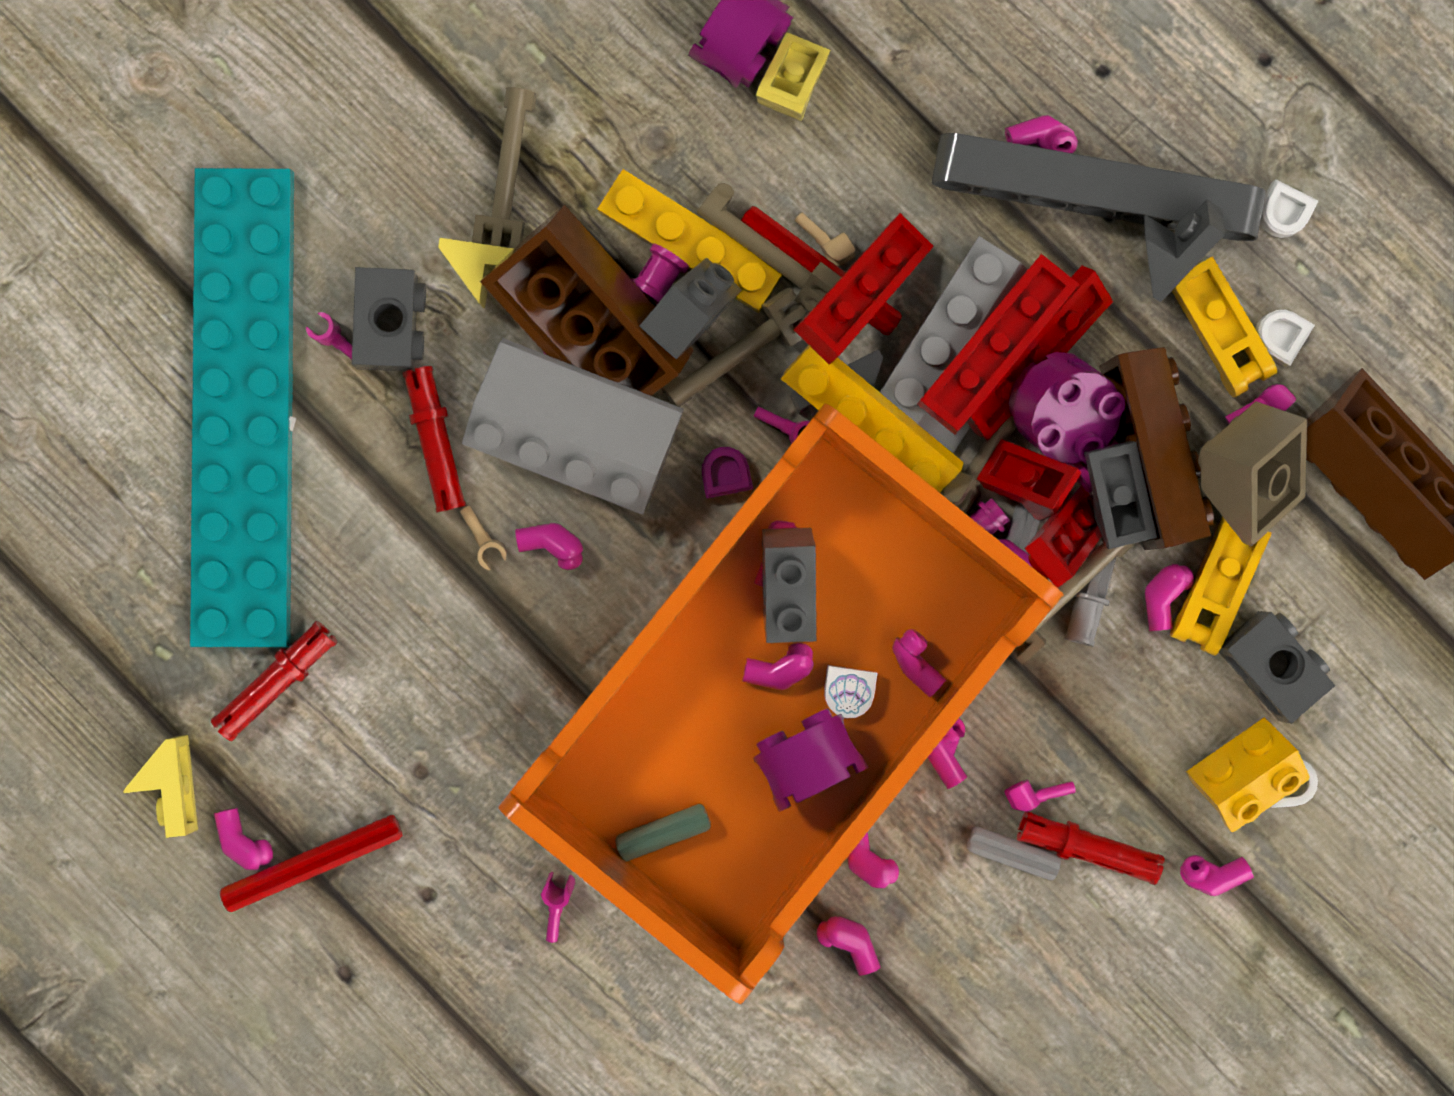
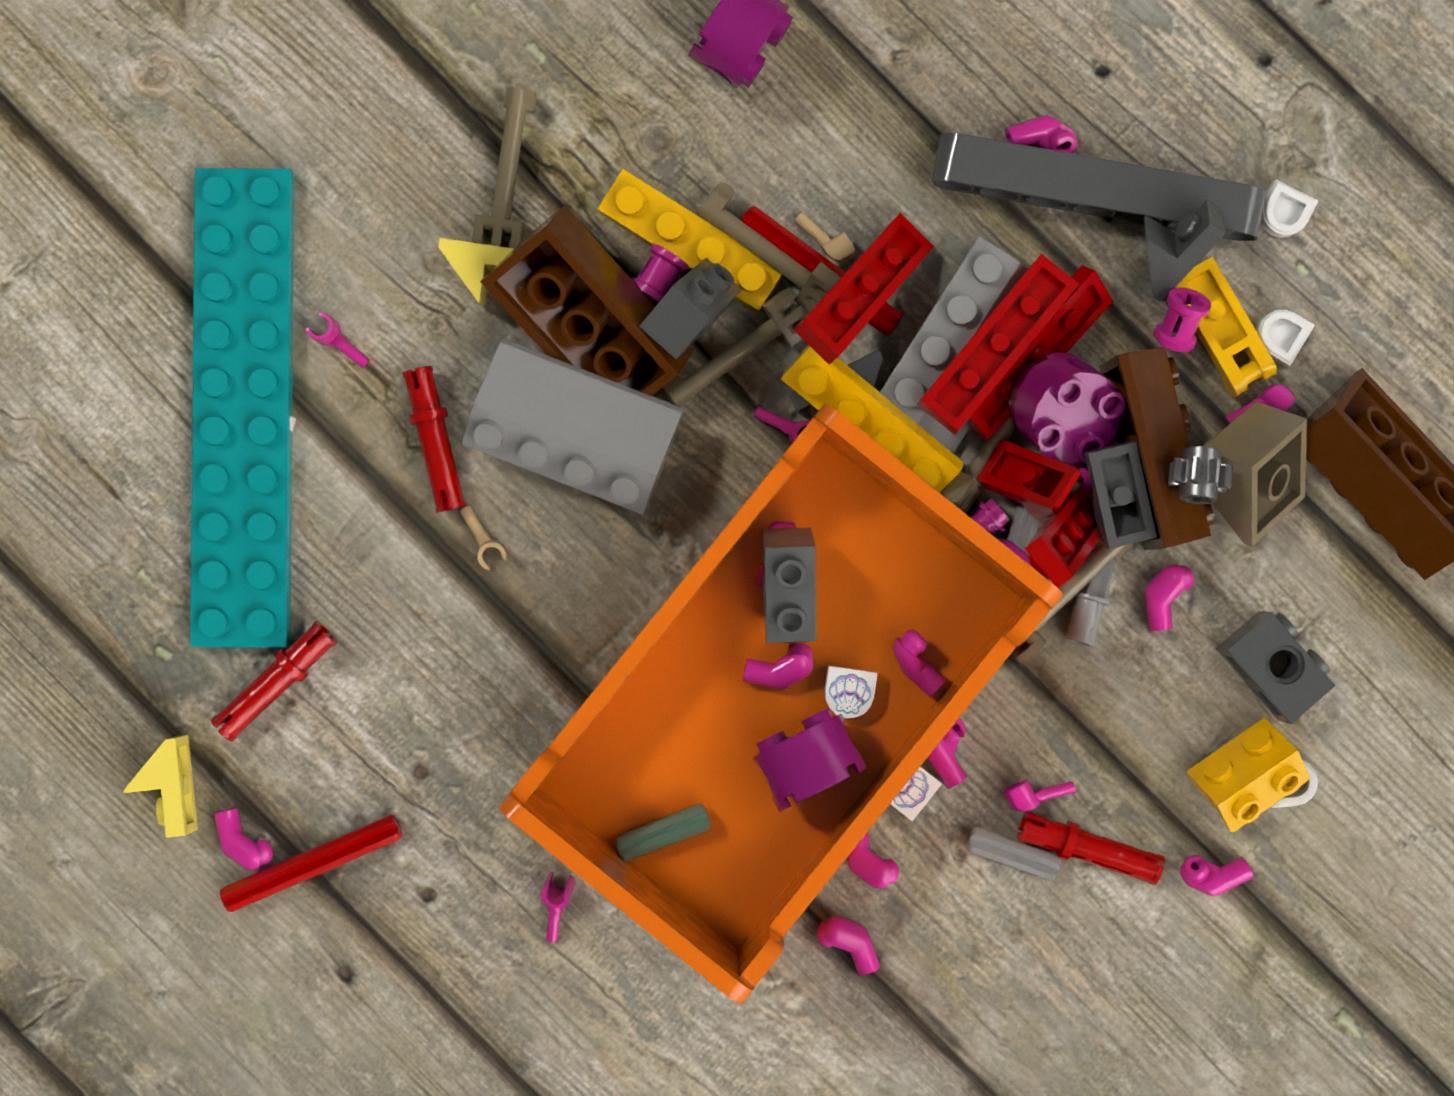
(382, 290): dark grey brick -> none
(555, 540): dark pink arm -> none
(725, 473): magenta tile -> none
(792, 76): light yellow slope -> none
(916, 793): none -> tile
(1178, 300): none -> dark pink bush
(1200, 475): none -> flat silver gear
(1218, 588): yellow plate -> none

